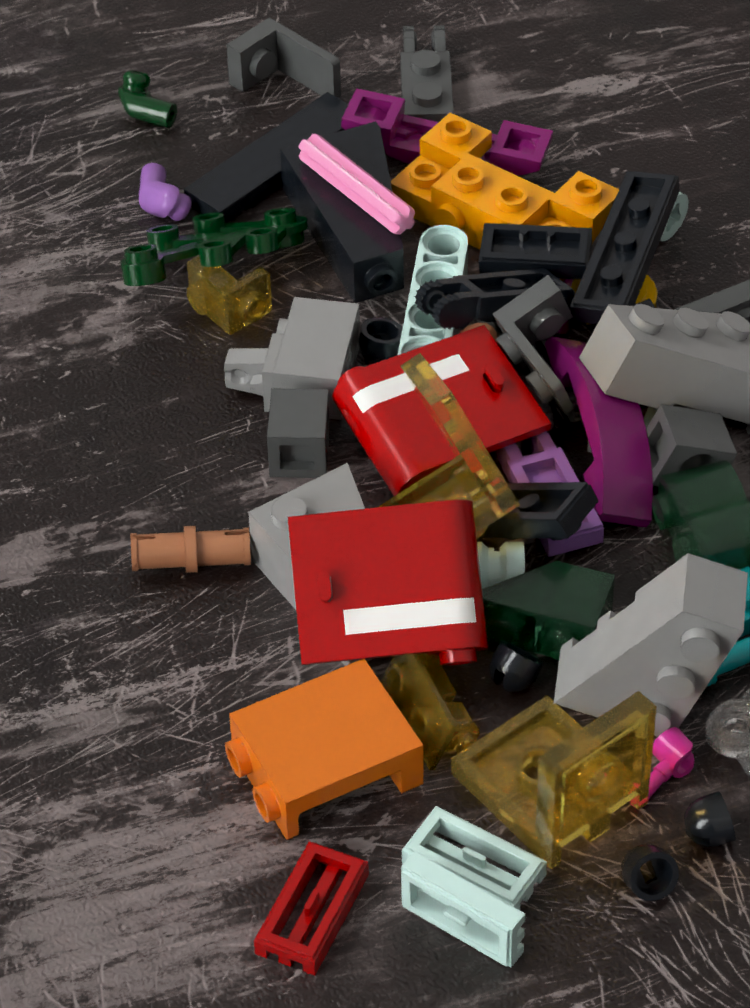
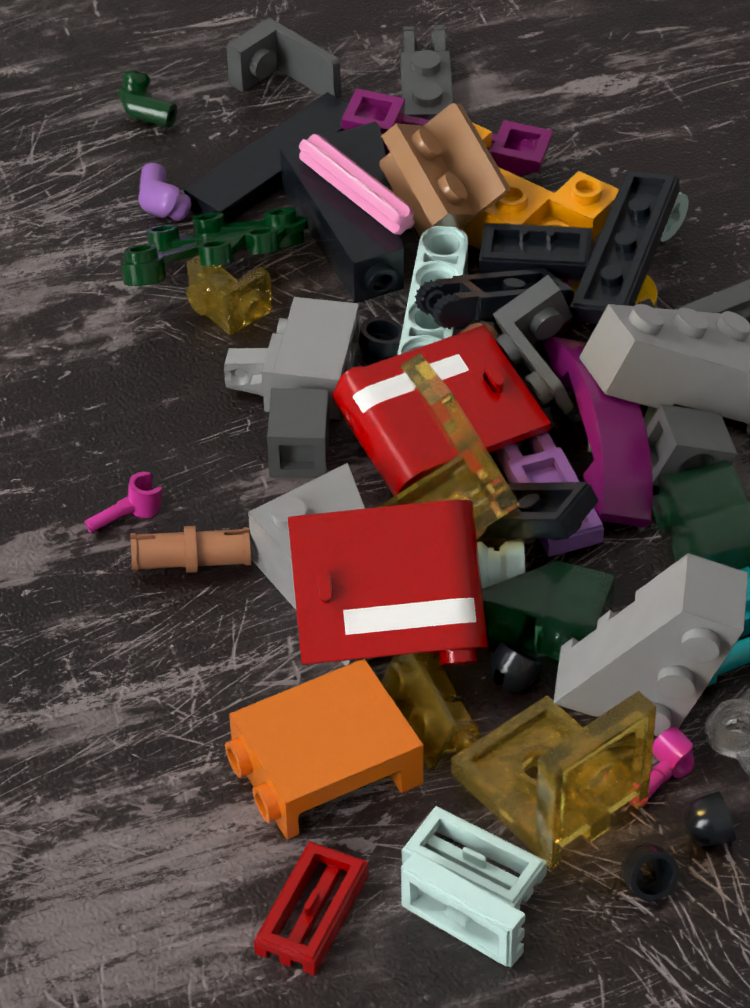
(140, 502): none -> dark pink hand
(442, 170): none -> medium nougat bracket

